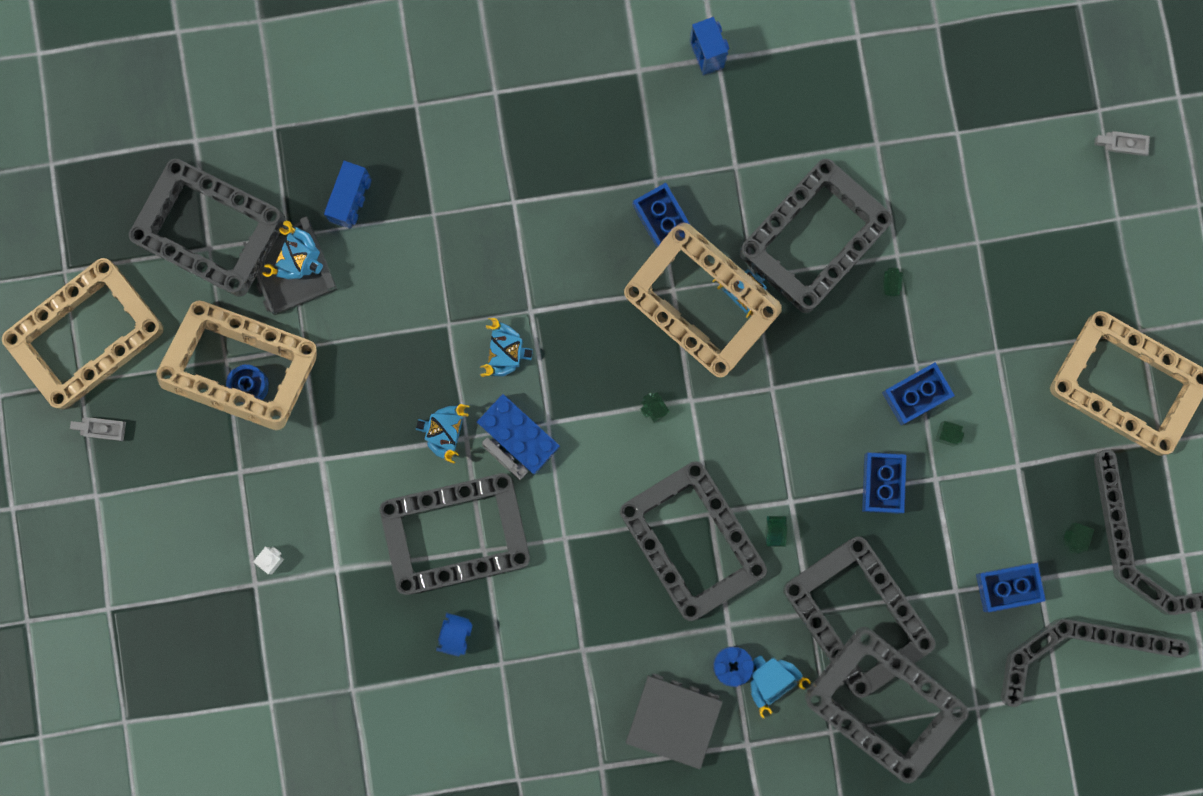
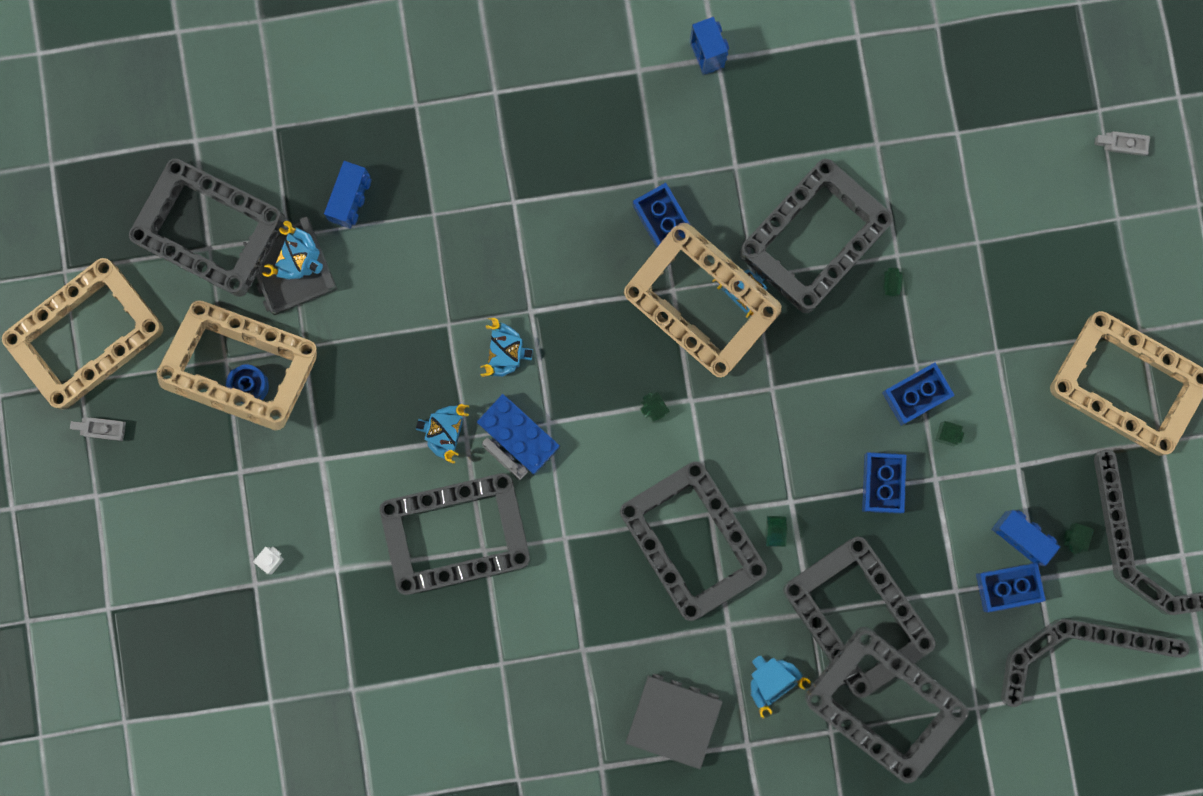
(453, 635): blue brick -> none
(744, 666): blue brick -> none
(1026, 537): none -> blue brick

